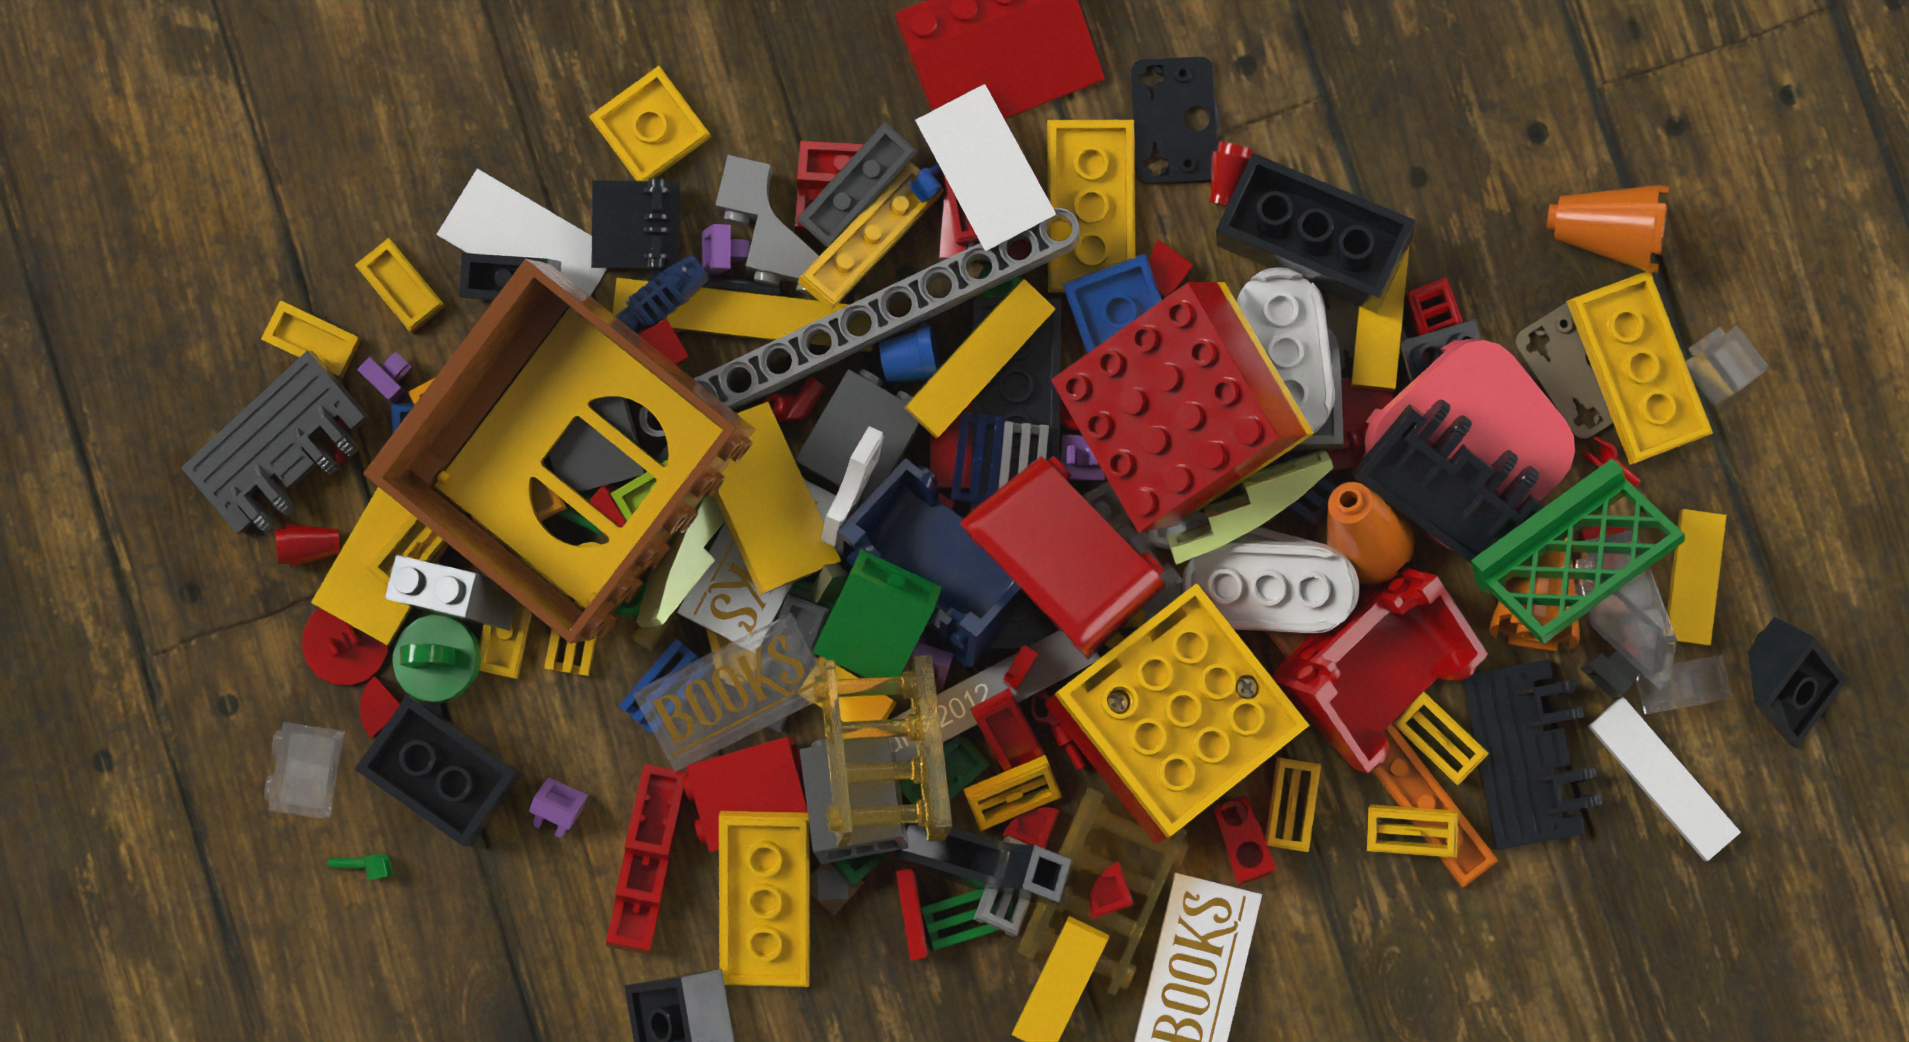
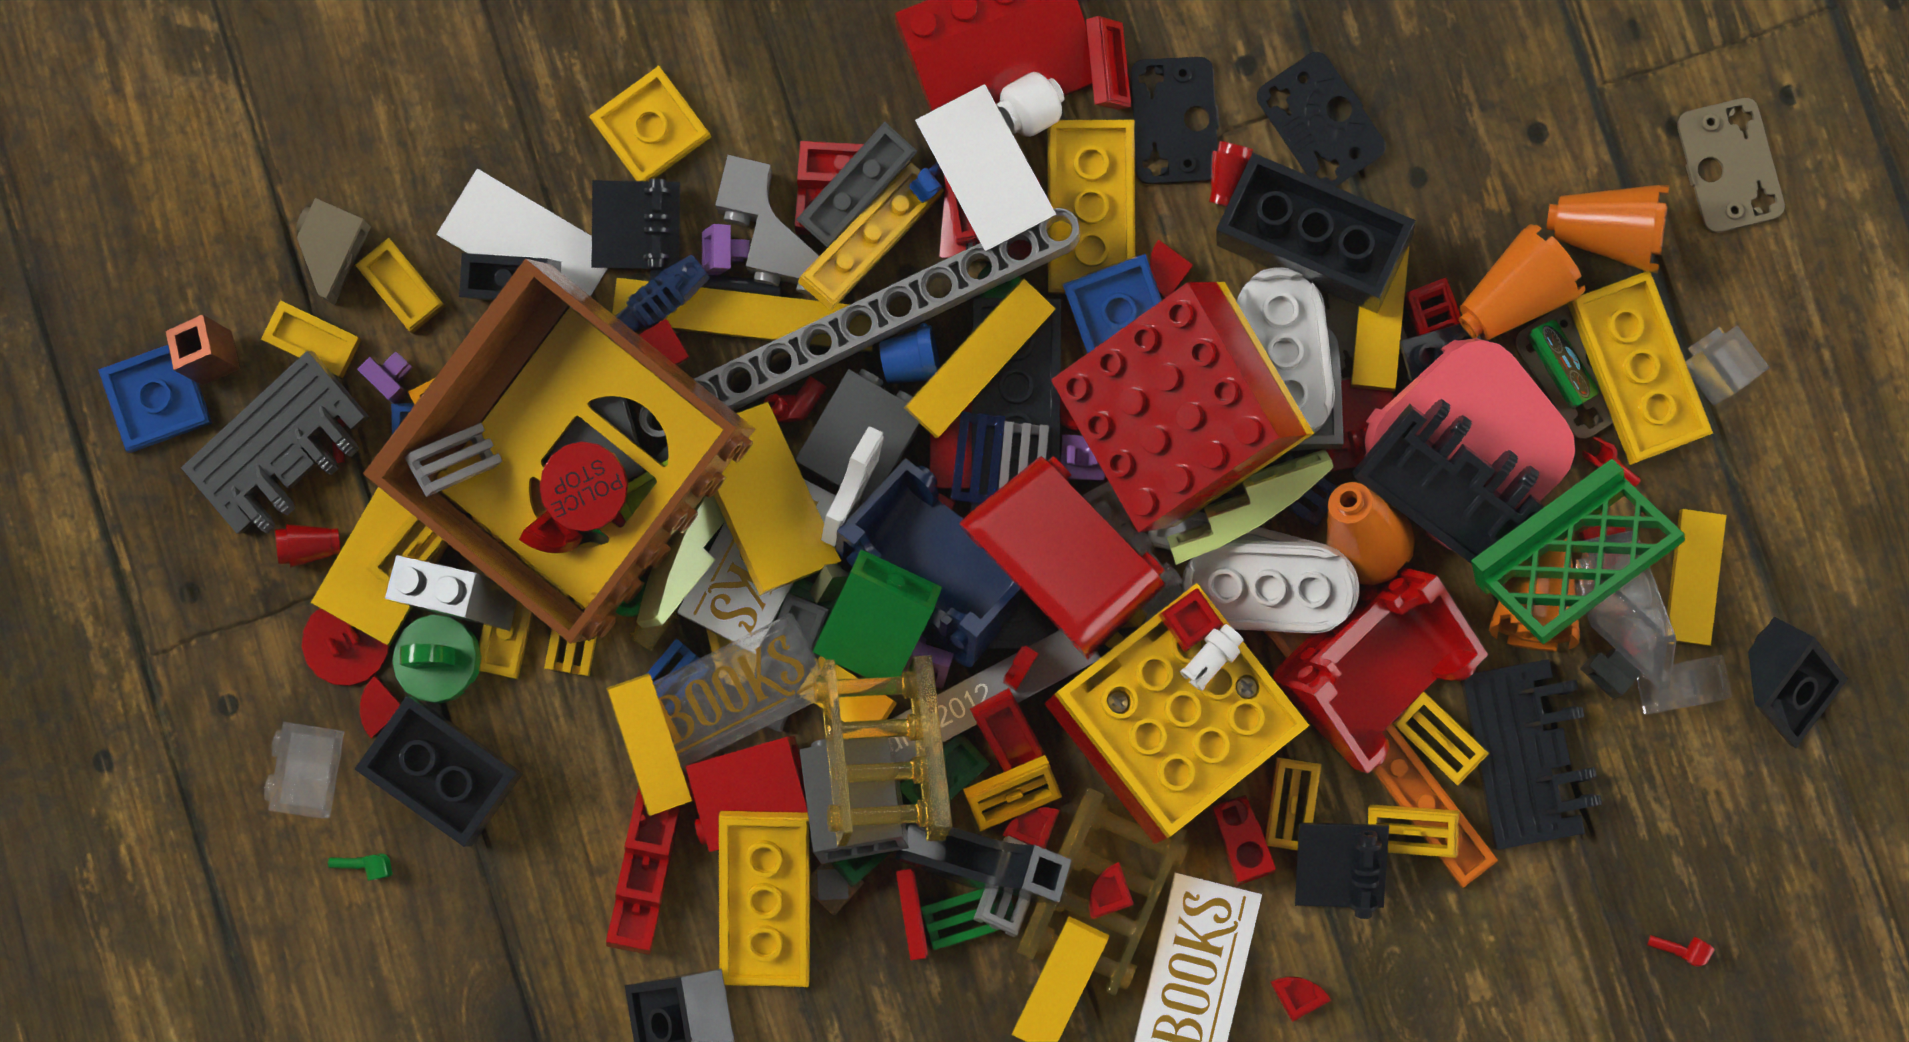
(152, 399): none -> blue tile
(202, 350): none -> copper brick
(330, 245): none -> dark tan slope
(480, 446): none -> light grey tile
(550, 536): none -> red tile
(558, 805): medium lavender tile -> none
(583, 486): none -> red piece
(649, 744): none -> yellow tile
(1031, 104): none -> white head
(1060, 735): red hand -> none
(1108, 63): none -> red tile
(1190, 619): none -> red tile
(1219, 648): none -> white animal
(1298, 995): none -> red tile
(1312, 129): none -> black axle
(1342, 866): none -> black hinge
(1521, 285): none -> orange cone
(1562, 364): none -> slope
(1664, 779): white tile -> none
(1696, 953): none -> red hand
(1741, 162): none -> dark tan axle

